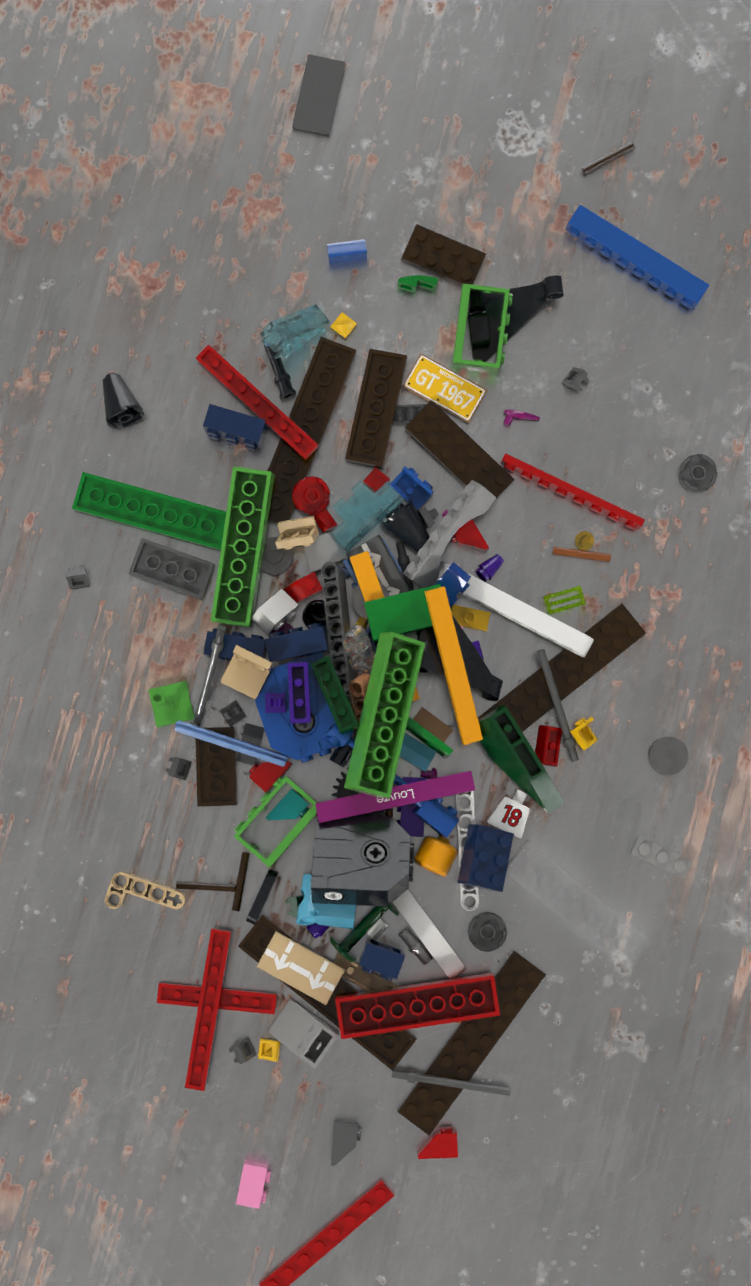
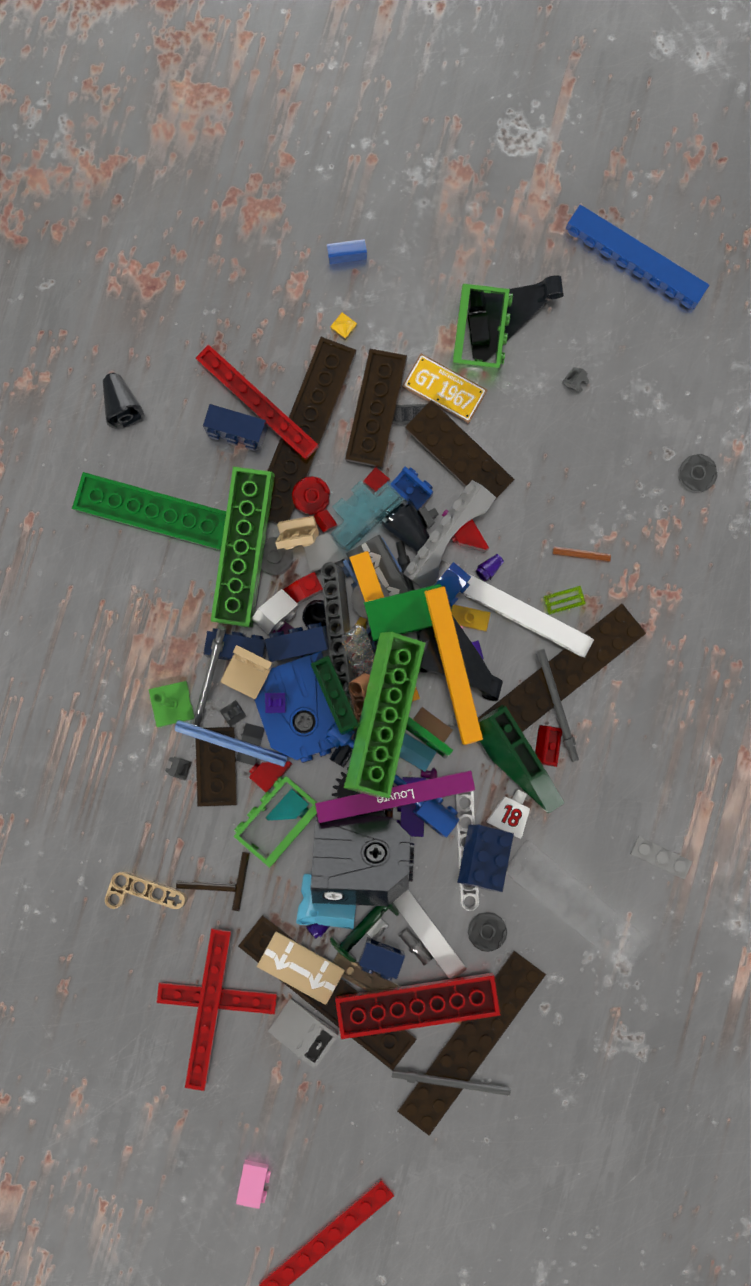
(77, 577): dark grey tile -> none
(171, 569): dark grey plate -> none
(243, 1051): dark grey tile -> none
(262, 897): black beam -> none
(269, 1049): yellow tile -> none
(281, 378): black pin -> none
(293, 330): clear light blue piece -> none
(295, 902): dark green tile -> none
(299, 693): dark purple brick -> none
(318, 94): dark grey tile -> none
(344, 1140): dark grey slope -> none
(411, 282): green slope -> none
(436, 855): light orange head -> none
(440, 1145): red slope -> none
(443, 256): dark brown plate -> none
(518, 414): magenta bar -> none
(579, 496): red plate -> none
(583, 734): yellow bracket -> none
(584, 541): clear yellow tile -> none
(608, 158): dark brown bar -> none
(668, 755): flat silver tile -> none

